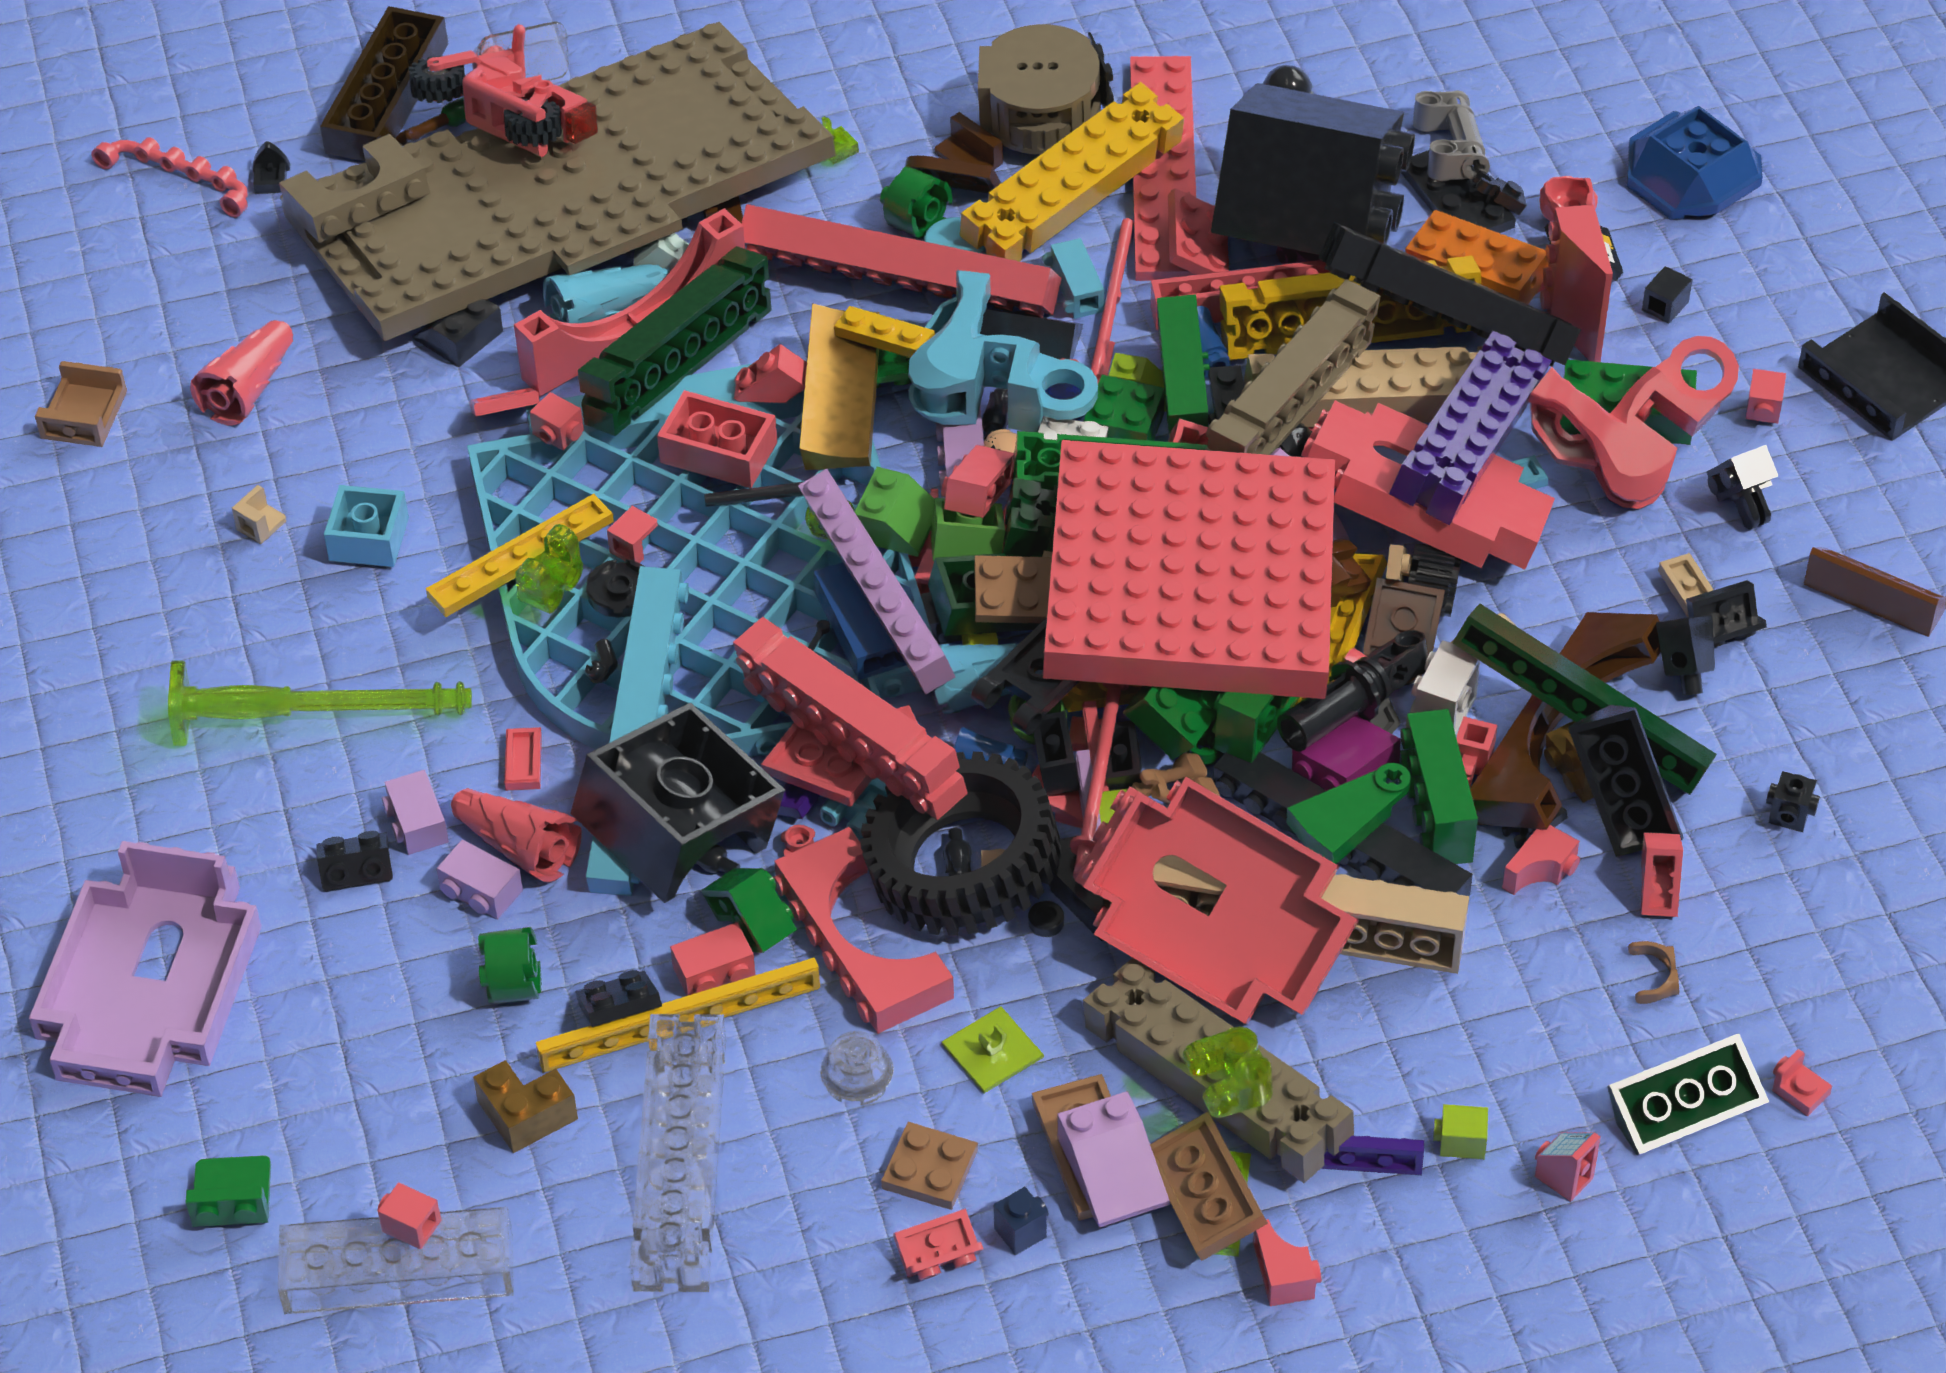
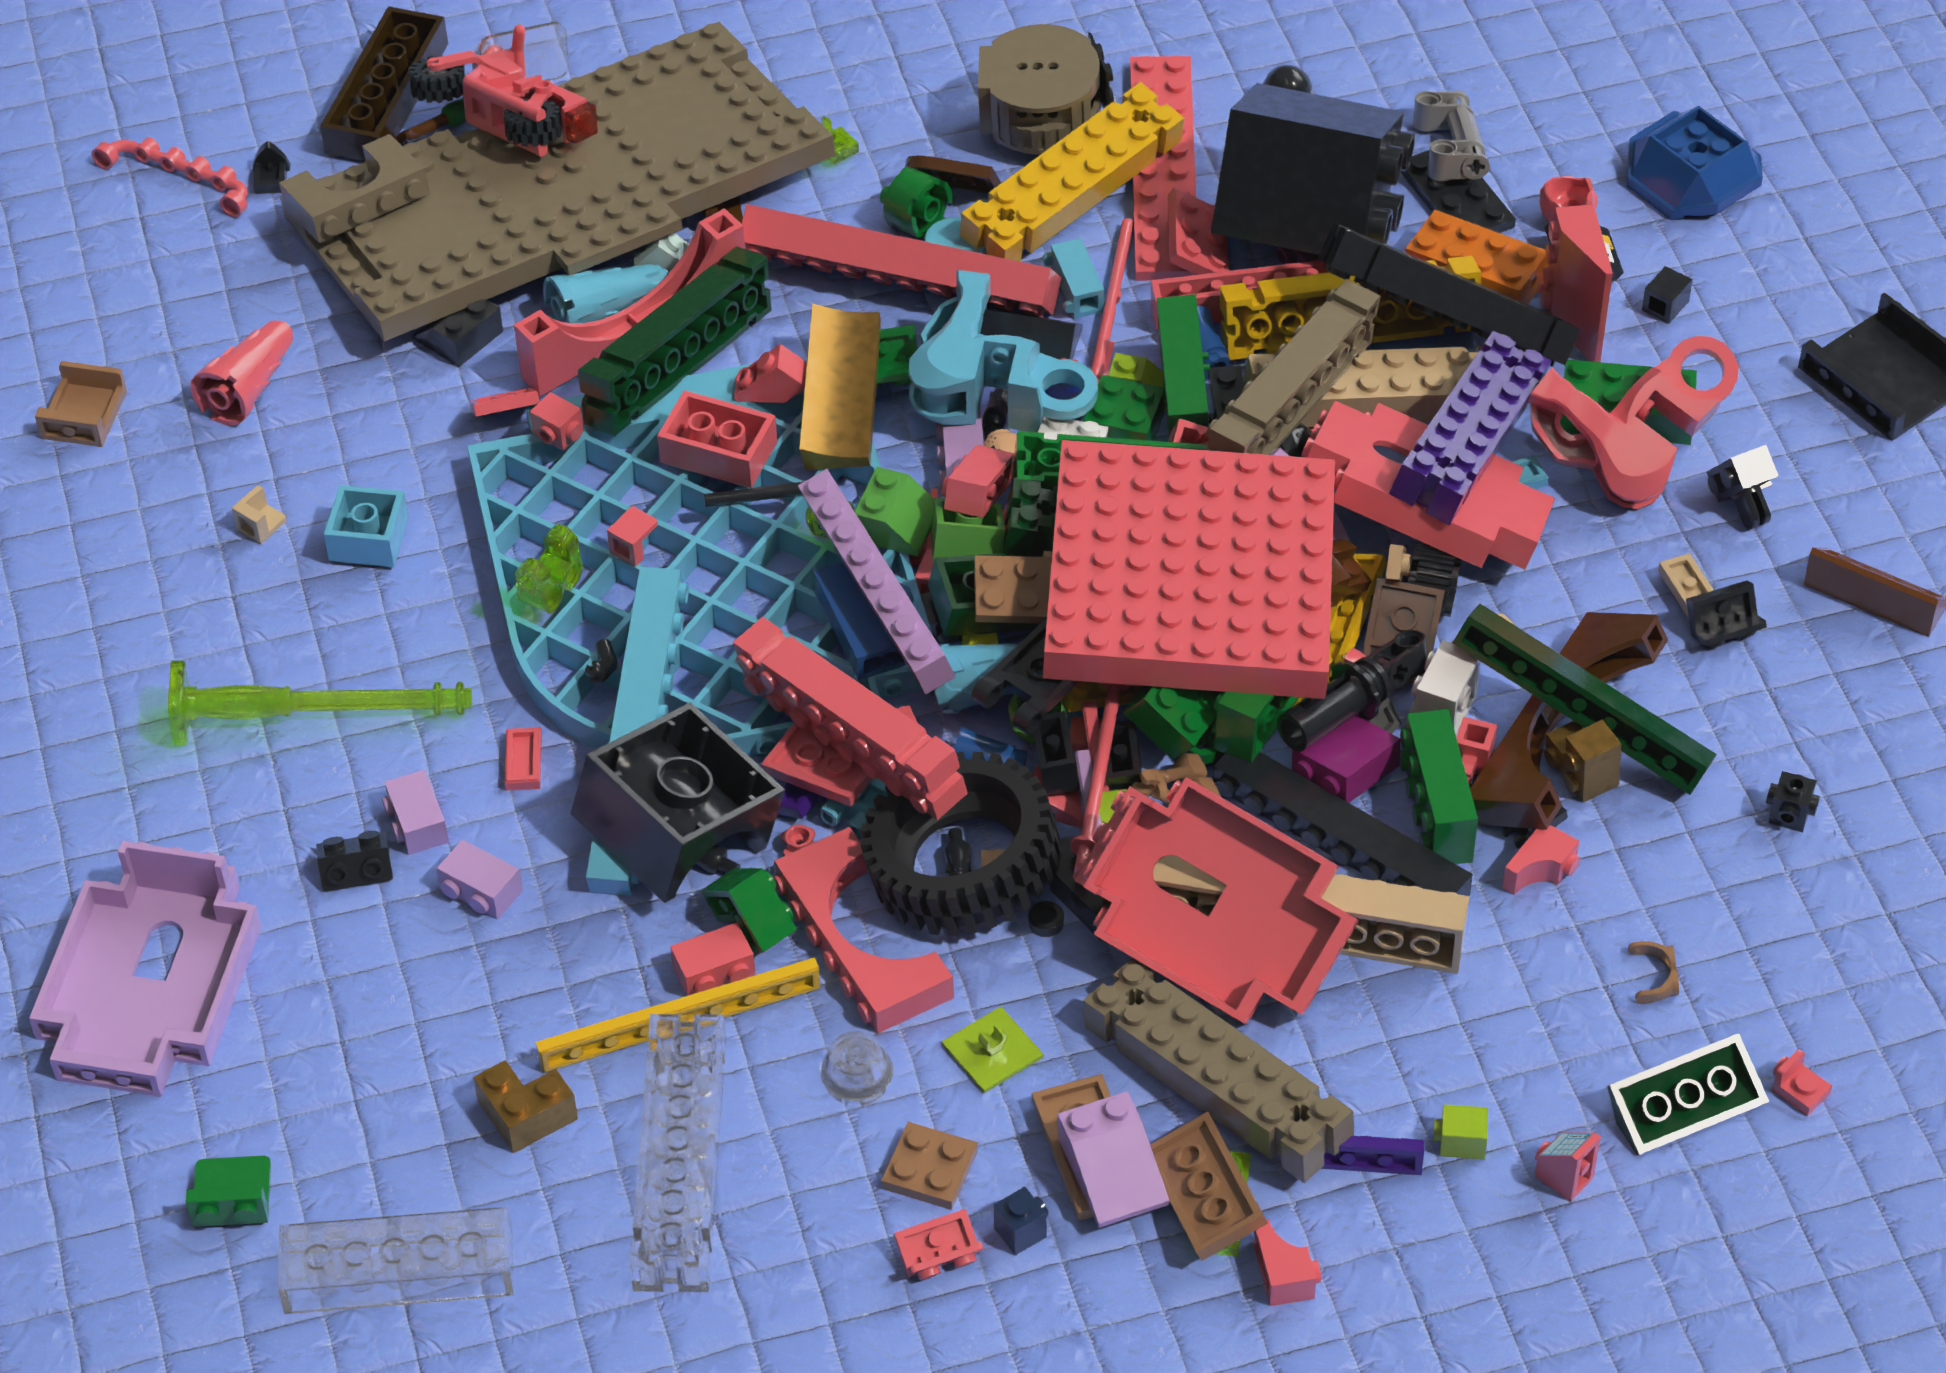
(409, 1215): coral brick -> none
(501, 564): yellow plate -> none
(510, 965): green brick -> none
(526, 834): coral cone -> none
(613, 587): black tile -> none
(618, 998): black plate -> none
(823, 627): black hinge -> none
(881, 331): yellow plate -> none
(970, 143): reddish brown panel -> none
(1241, 1060): clear neon green piece -> none
(1348, 813): green piece -> none
(1504, 193): black plate -> none
(1623, 777): black slope -> none
(1661, 874): coral arch -> none
(1687, 650): black torso -> none
(1765, 396): coral brick -> none

